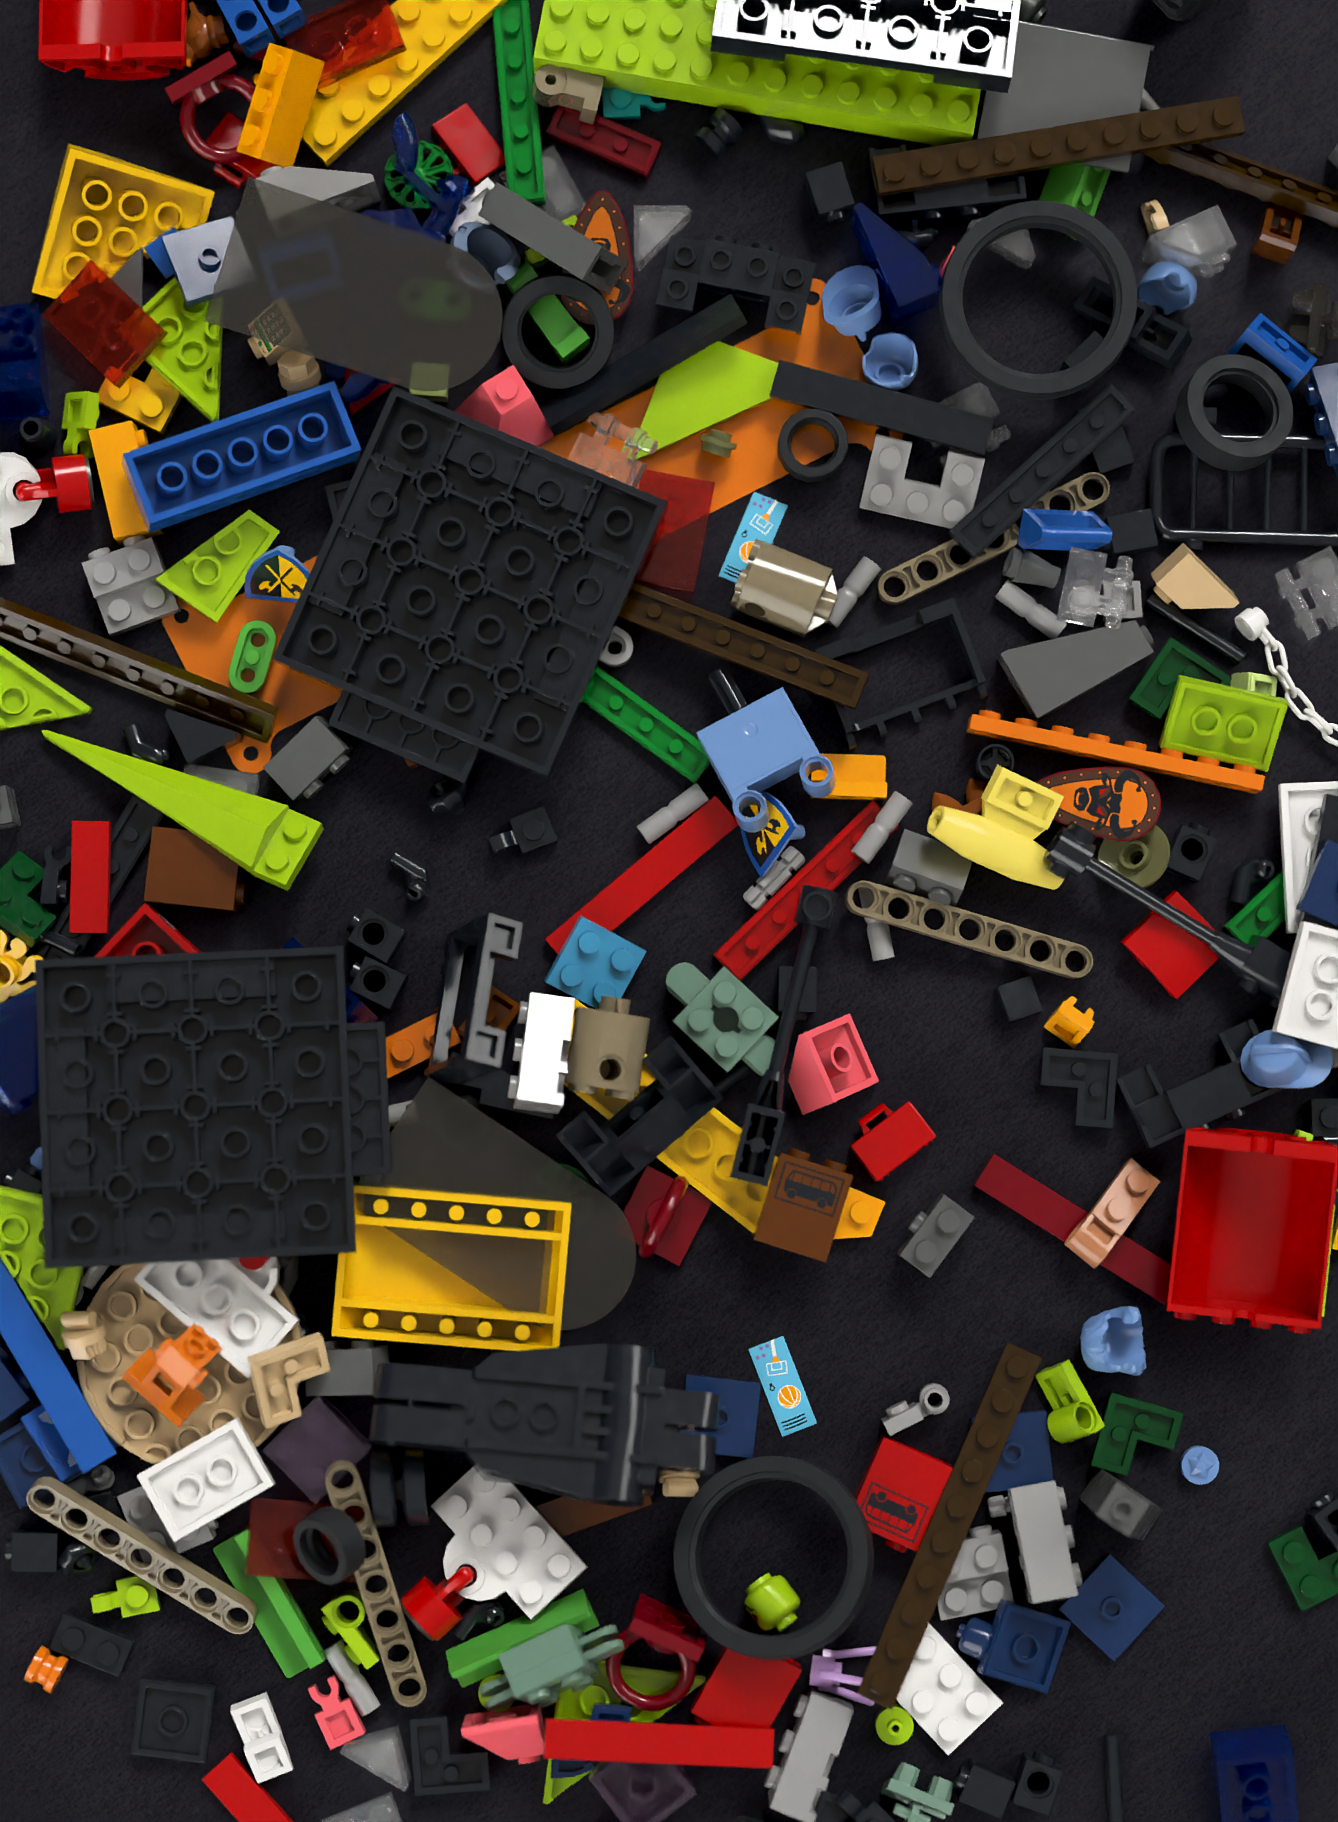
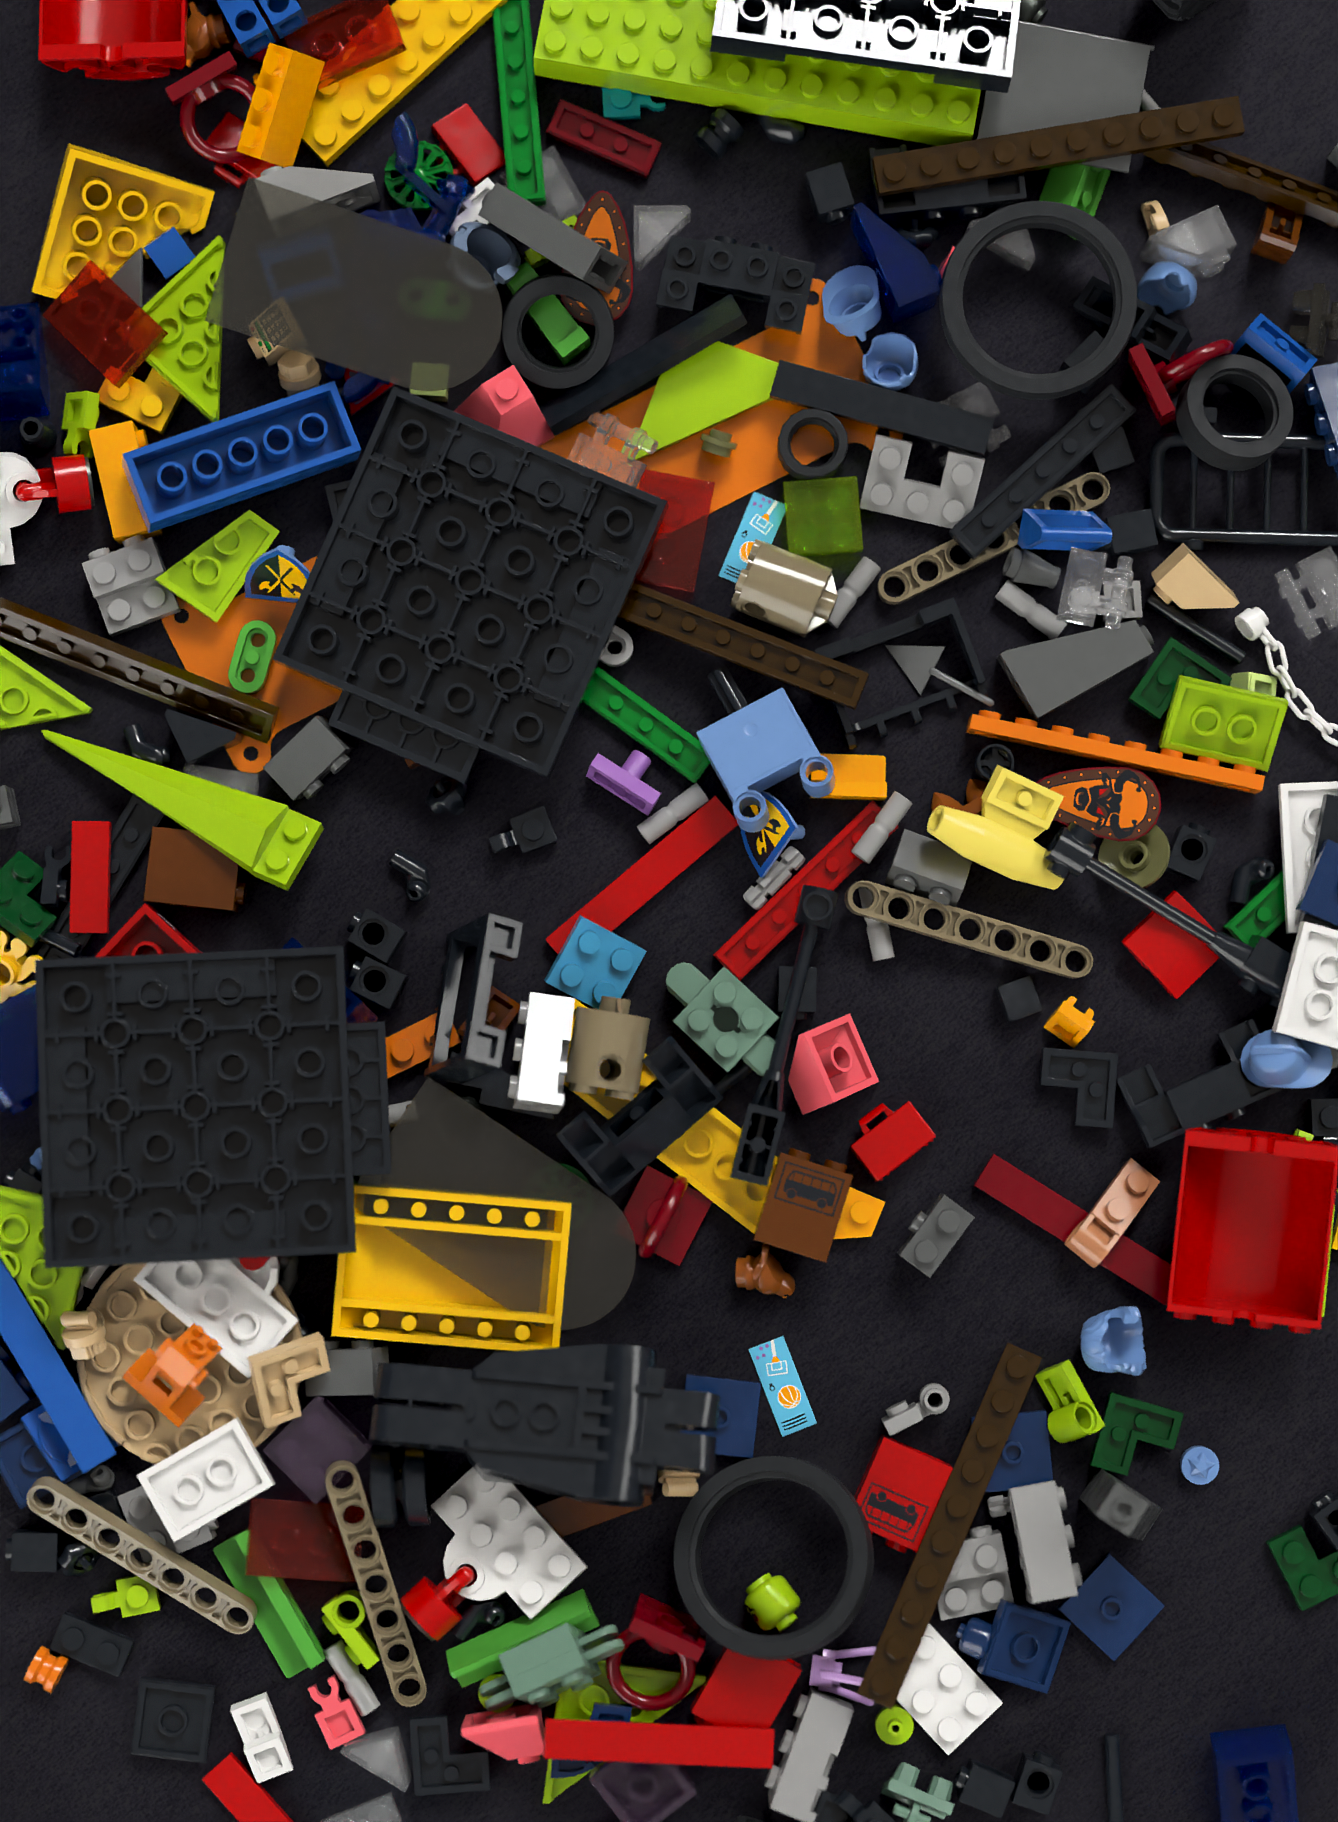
(198, 257): plate -> none
(344, 1536): black tyre -> none
(568, 89): dark tan leg -> none
(626, 780): none -> medium lavender tile
(764, 1274): none -> dark orange animal
(823, 516): none -> clear neon green plate
(920, 664): none -> dark grey piece
(1161, 379): none -> dark red tile

